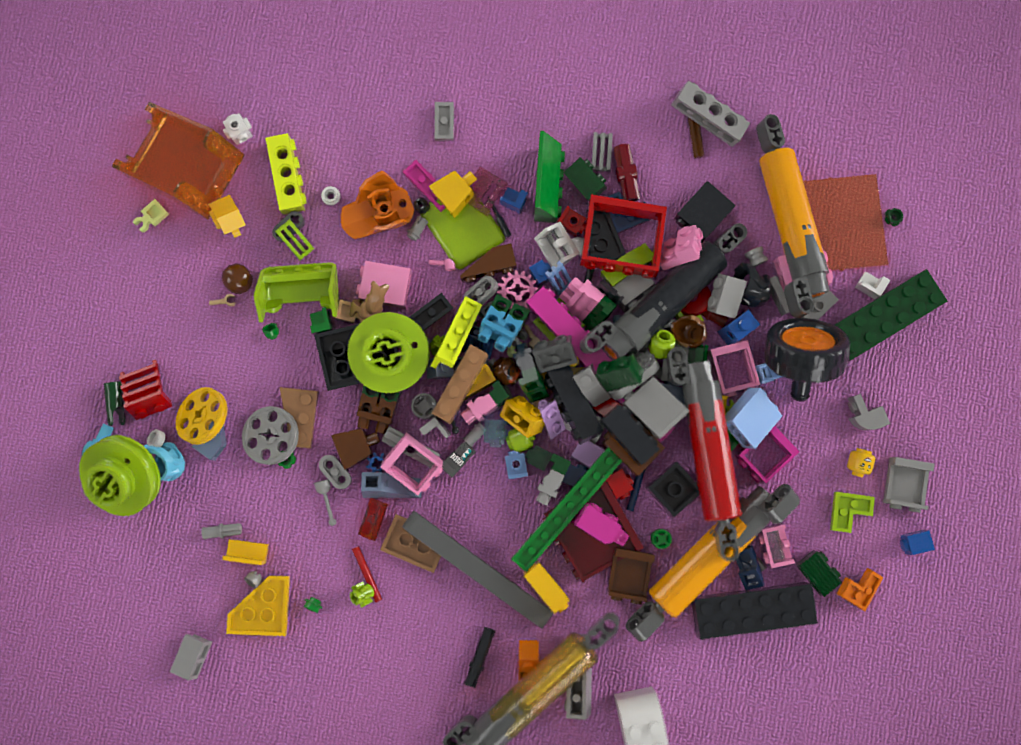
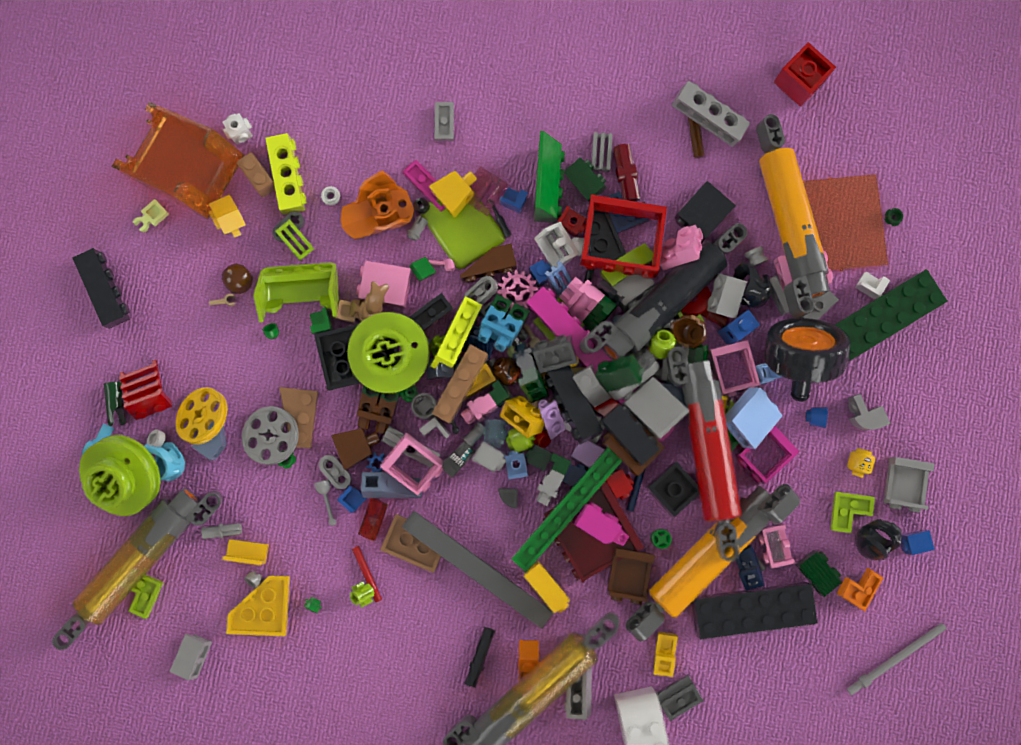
(101, 288): none -> black brick
(134, 560): none -> piece
(146, 595): none -> lime tile
(256, 174): none -> medium nougat brick
(351, 499): none -> blue panel
(409, 397): none -> green plate
(422, 269): none -> green tile
(489, 457): none -> light grey brick
(509, 496): none -> dark grey tile
(542, 439): none -> red plate
(665, 654): none -> yellow slope
(679, 697): none -> dark grey plate
(804, 74): none -> red brick
(817, 416): none -> blue hat
(865, 680): none -> light grey bar
(872, 544): none -> black helmet

